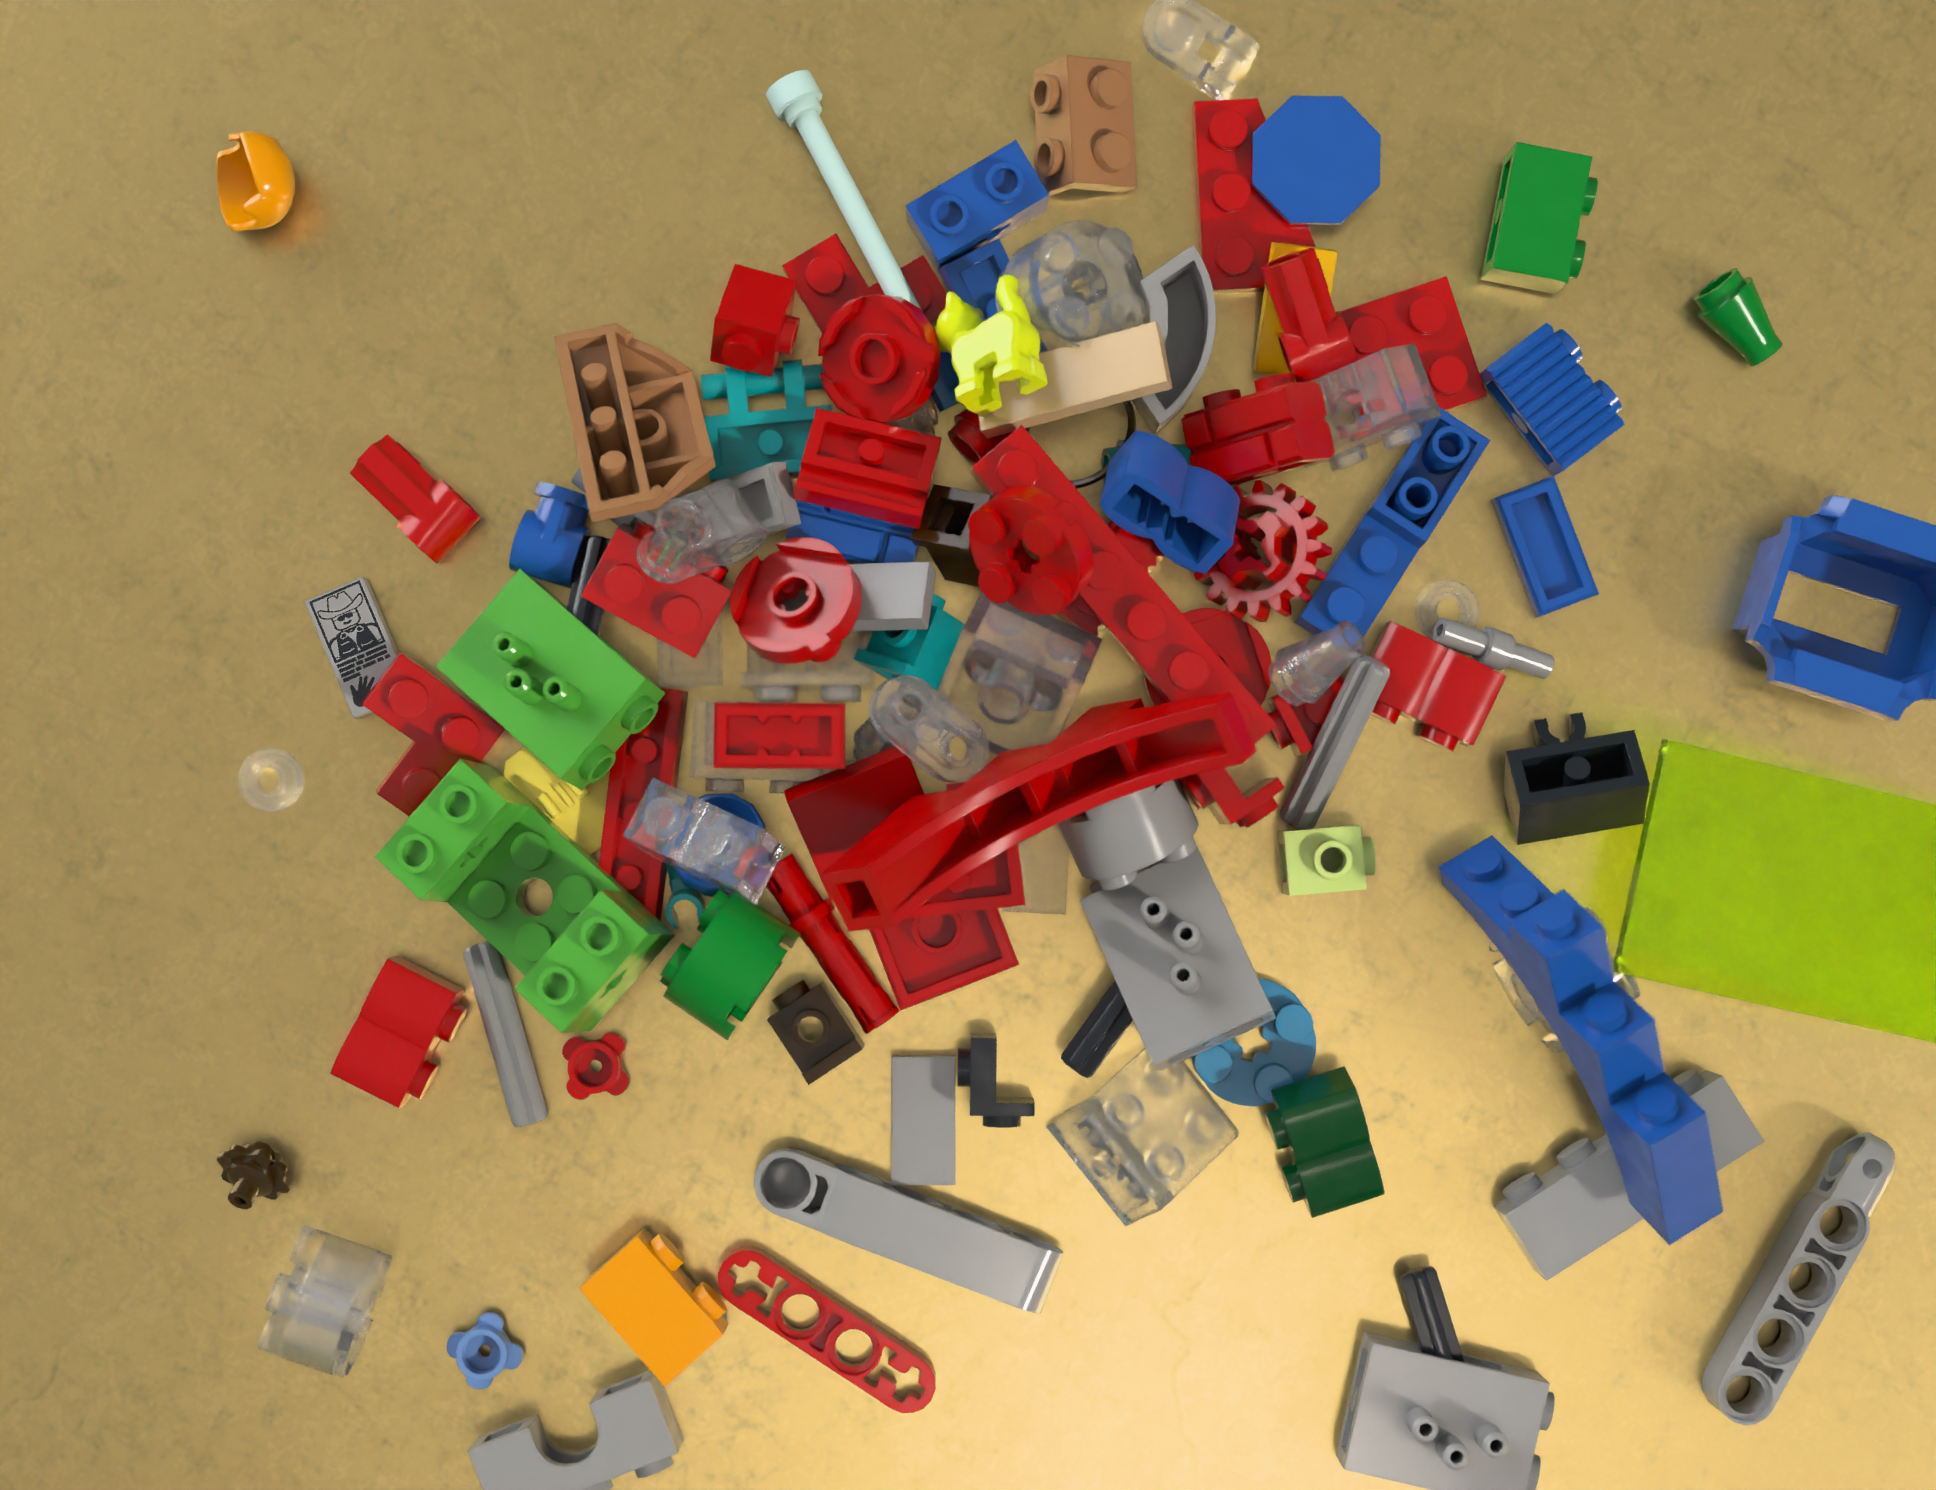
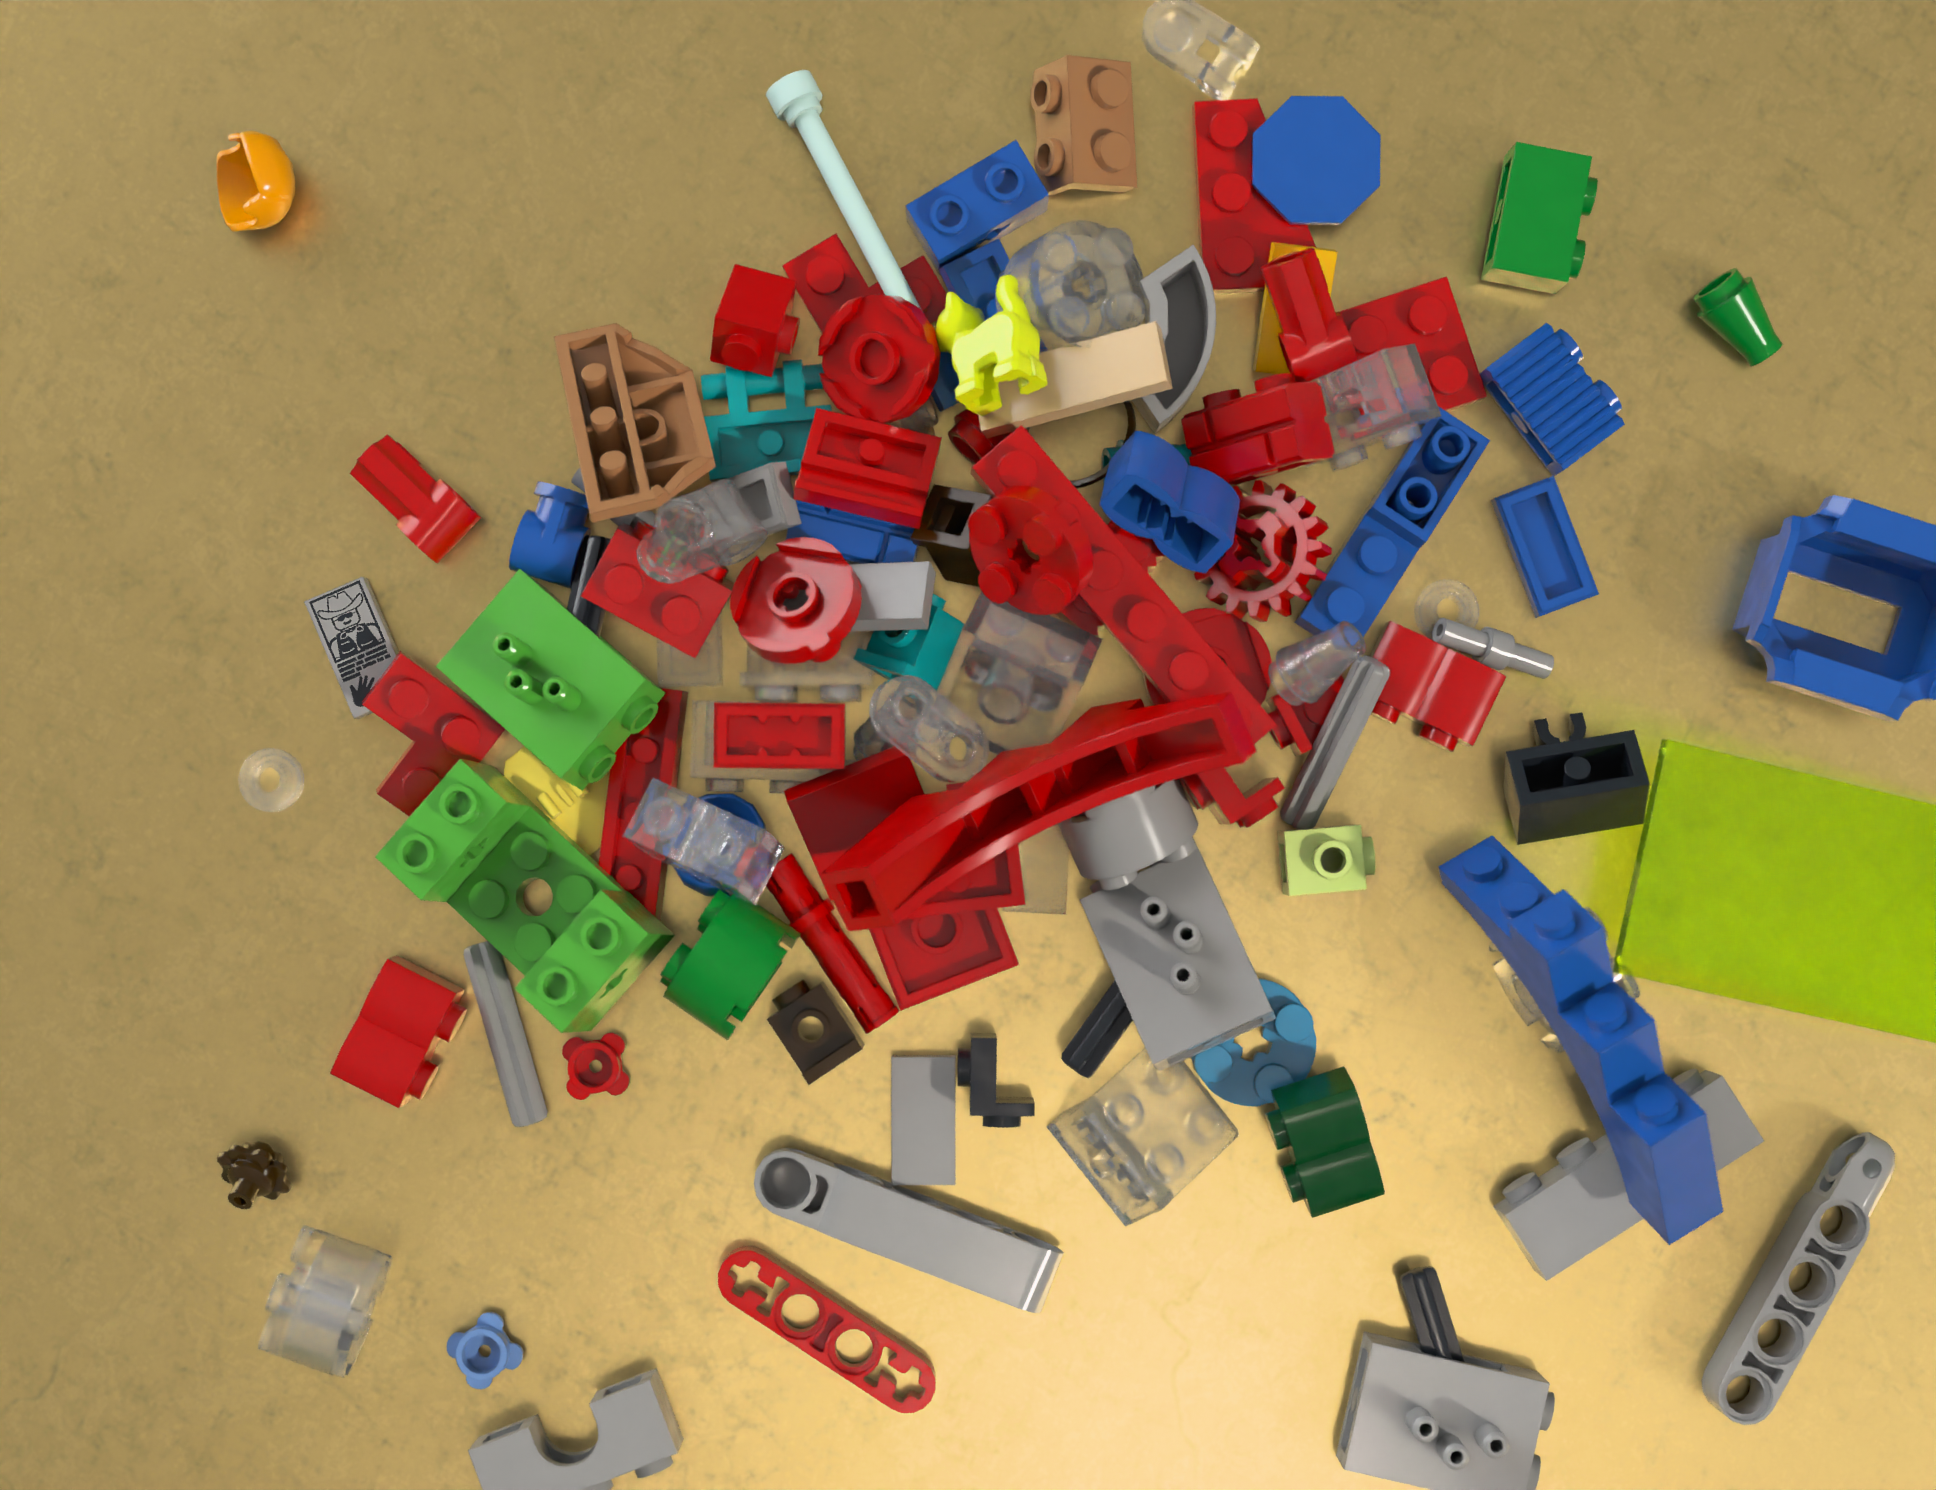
(656, 1305): light orange brick -> none
(681, 892): teal hand -> none

